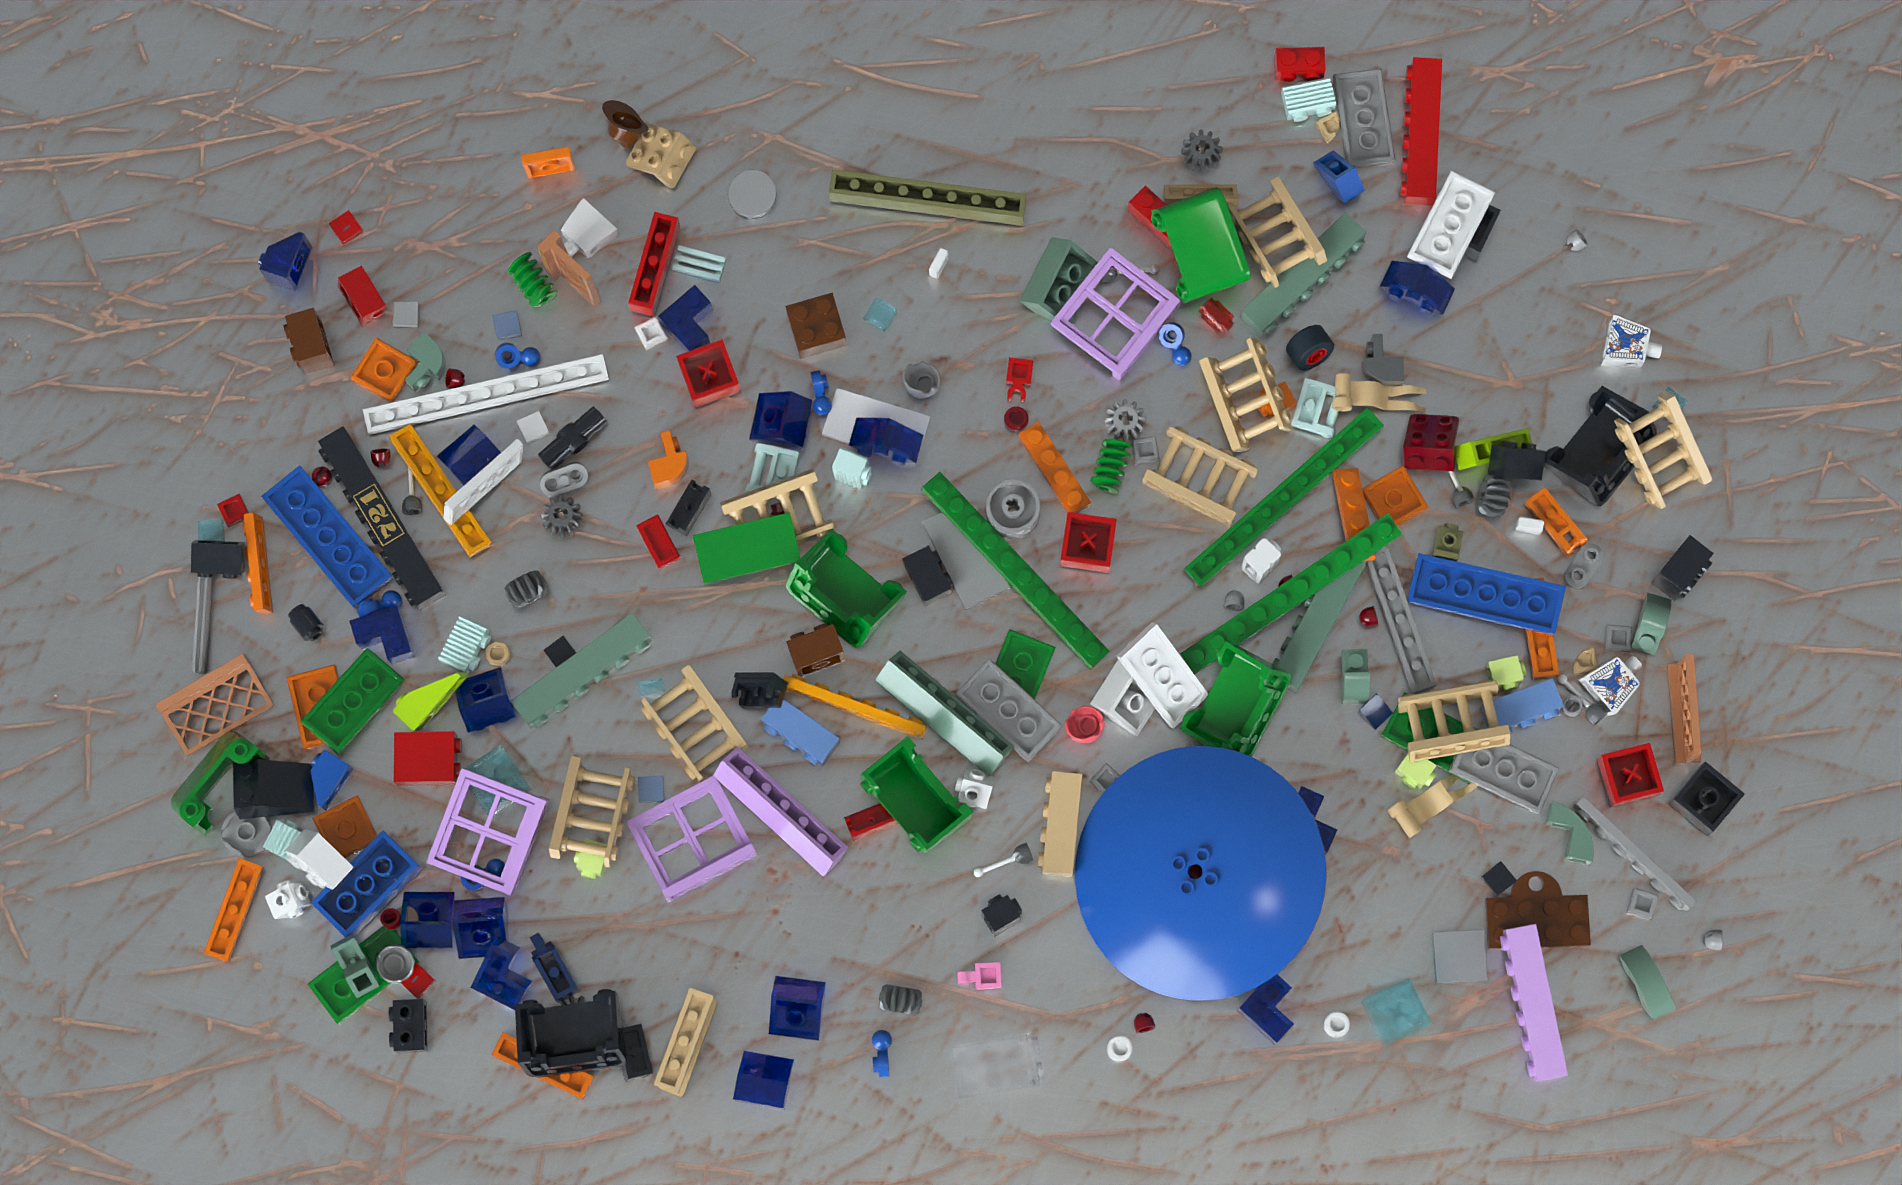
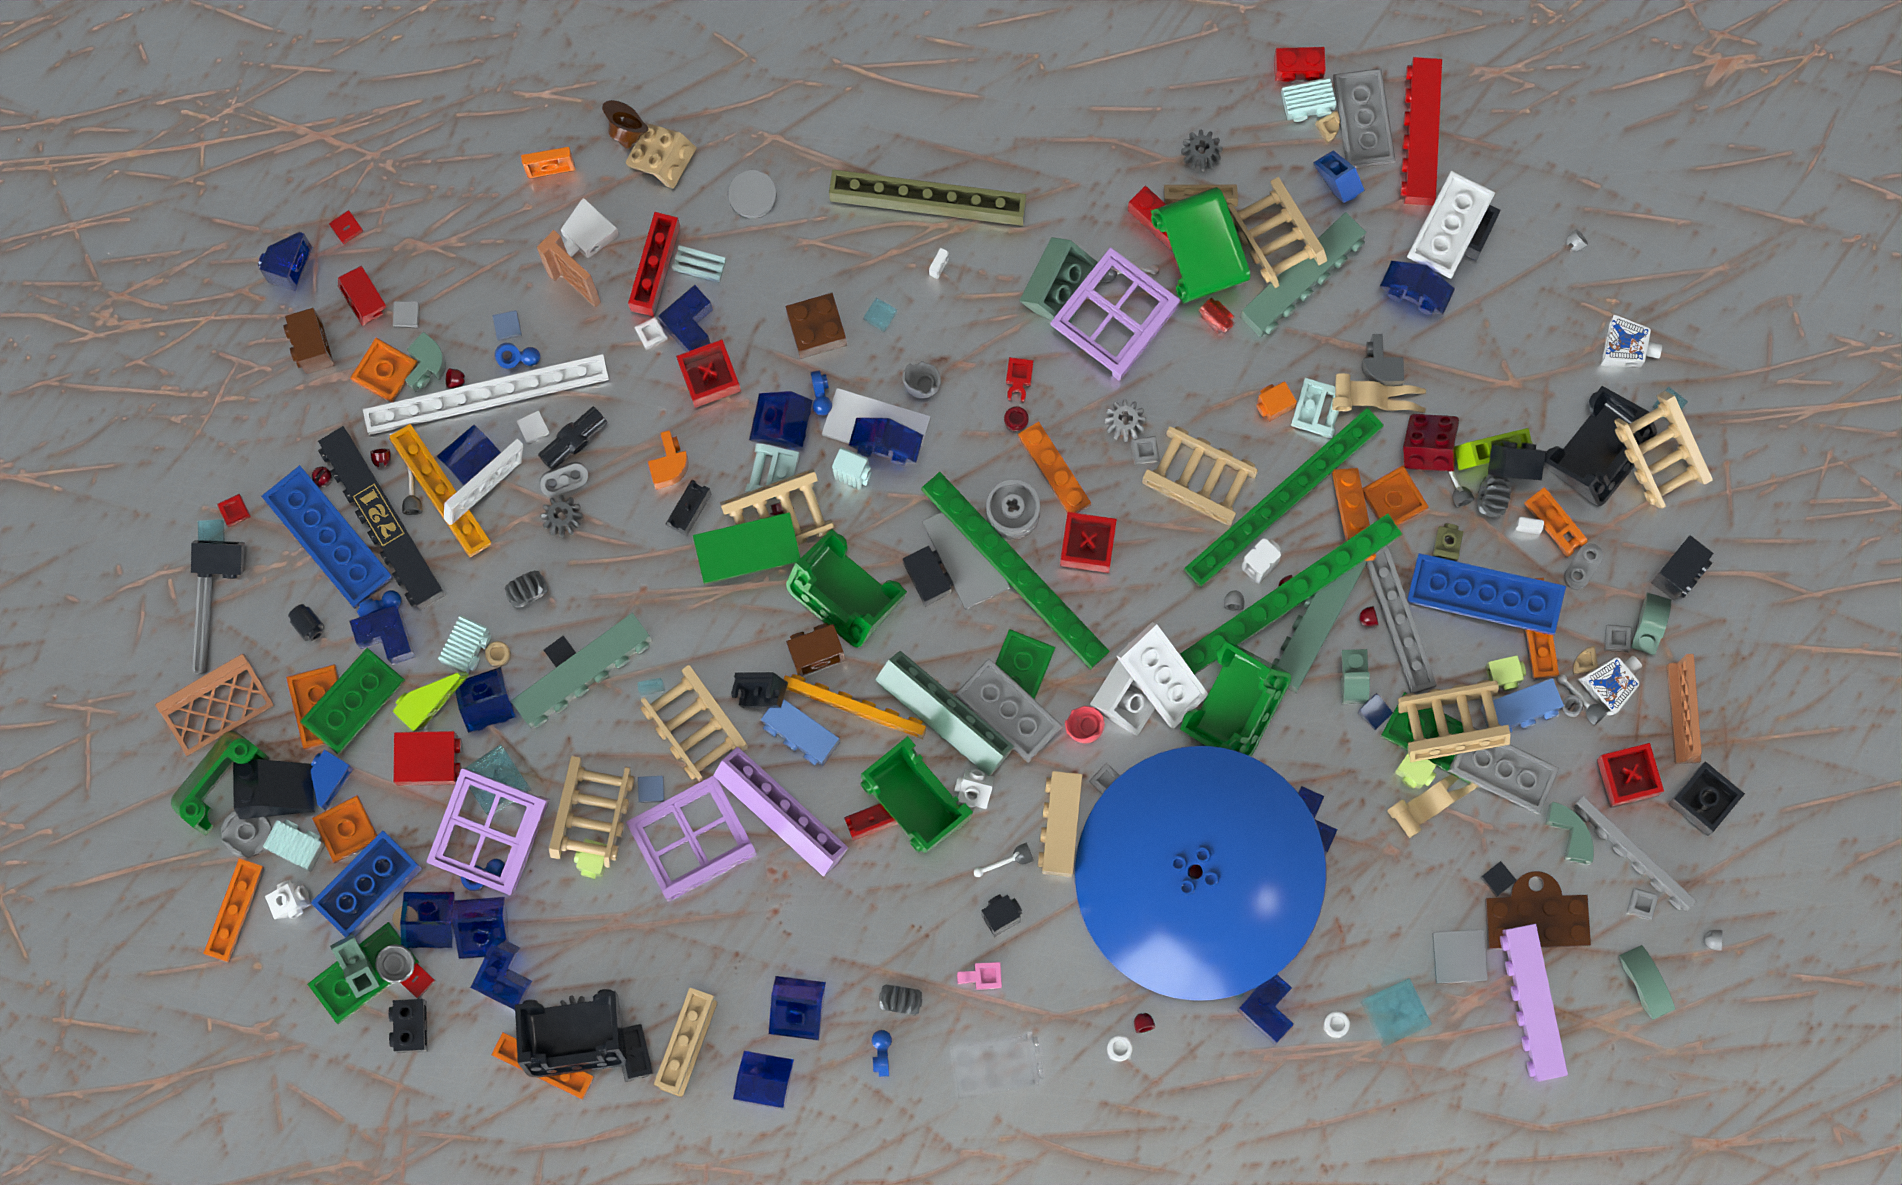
(256, 554): orange plate -> none
(318, 858): white brick -> none
(389, 916): dark red hinge -> none
(530, 282): green piece -> none
(553, 969): dark blue hinge -> none
(658, 541): red tile -> none
(1109, 465): green piece -> none
(1181, 354): plate -> none
(1222, 392): tan fence -> none
(1310, 347): black wheel -> none

